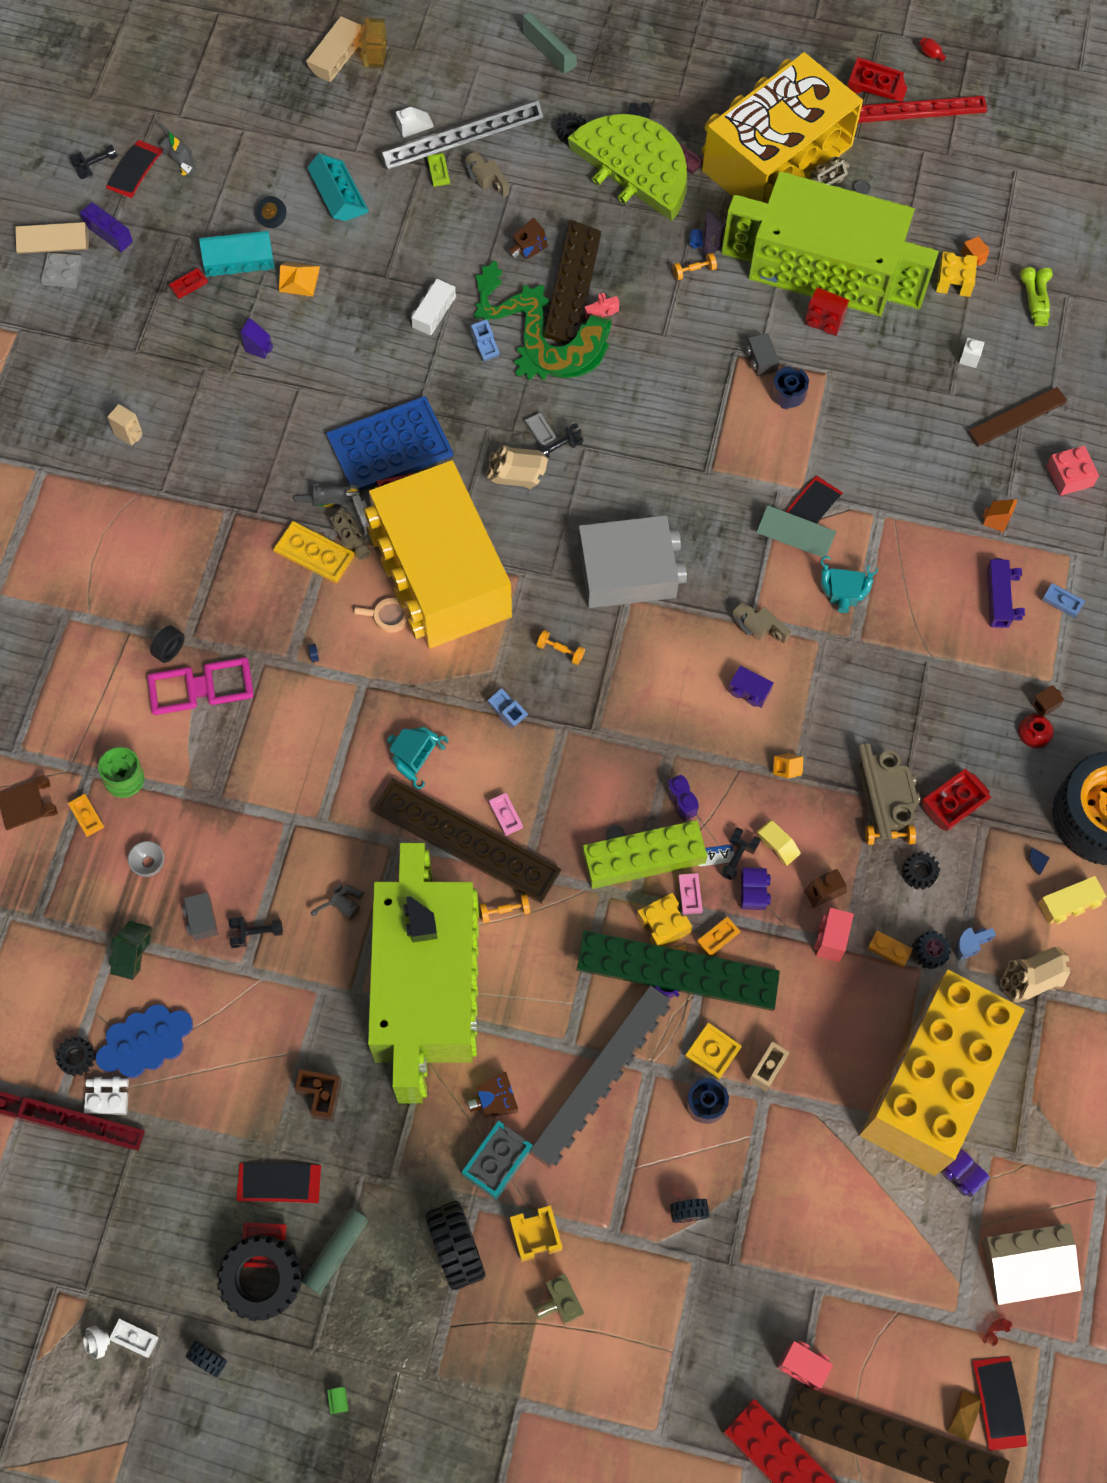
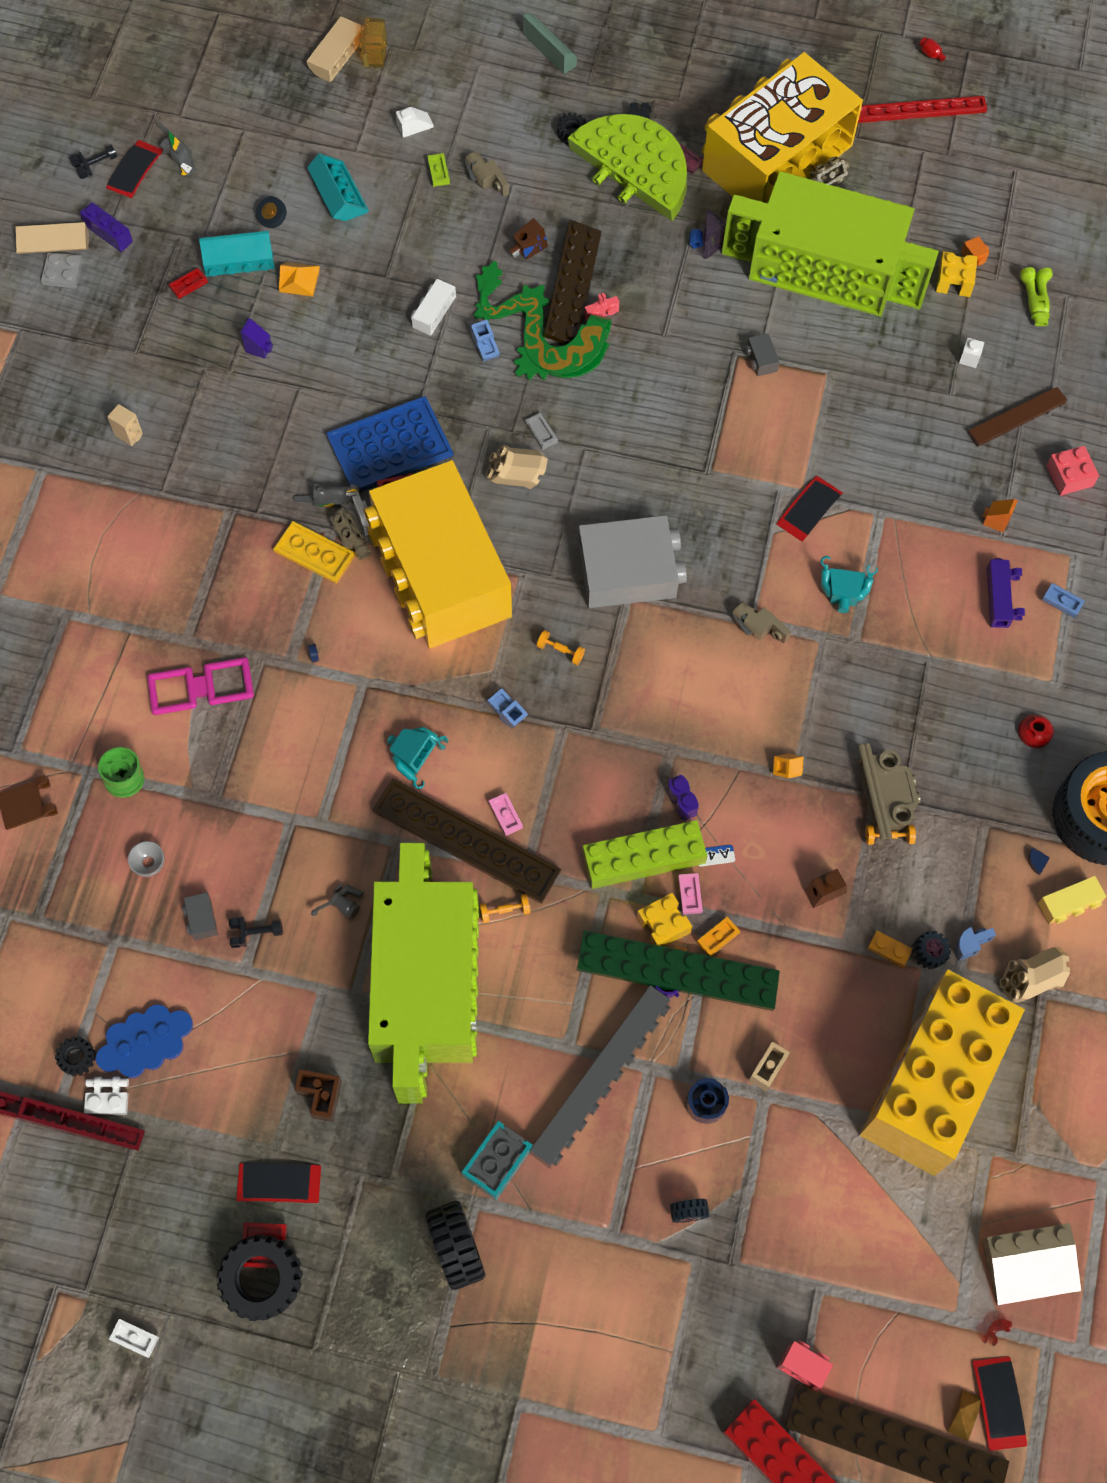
(86, 815): light orange plate -> none
(95, 1342): white plate -> none
(128, 949): clear green brick -> none
(167, 644): black tyre -> none
(206, 1358): black wheel -> none
(335, 1251): sand green brick -> none
(337, 1400): bright green piece -> none
(387, 615): light nougat piece -> none
(422, 921): black slope -> none
(460, 134): brick -> none
(494, 1097): reddish brown torso -> none
(536, 1234): yellow piece -> none
(561, 1300): olive brick -> none
(569, 438): black bar -> none
(614, 832): dark grey piece -> none
(710, 262): light orange wheel -> none
(713, 1051): yellow plate -> none
(729, 871): black bar -> none
(750, 687): dark purple brick -> none
(754, 888): dark purple brick -> none
(777, 839): light yellow slope -> none
(790, 387): dark blue brick -> none
(796, 531): sand green brick -> none
(826, 311): red brick -> none
(834, 936): coral brick -> none
(862, 187): dark grey piece -> none
(877, 80): red slope -> none
(912, 878): black tyre -> none
(955, 800): red slope -> none
(965, 1174): dark purple brick -> none
(1047, 701): reddish brown brick -> none

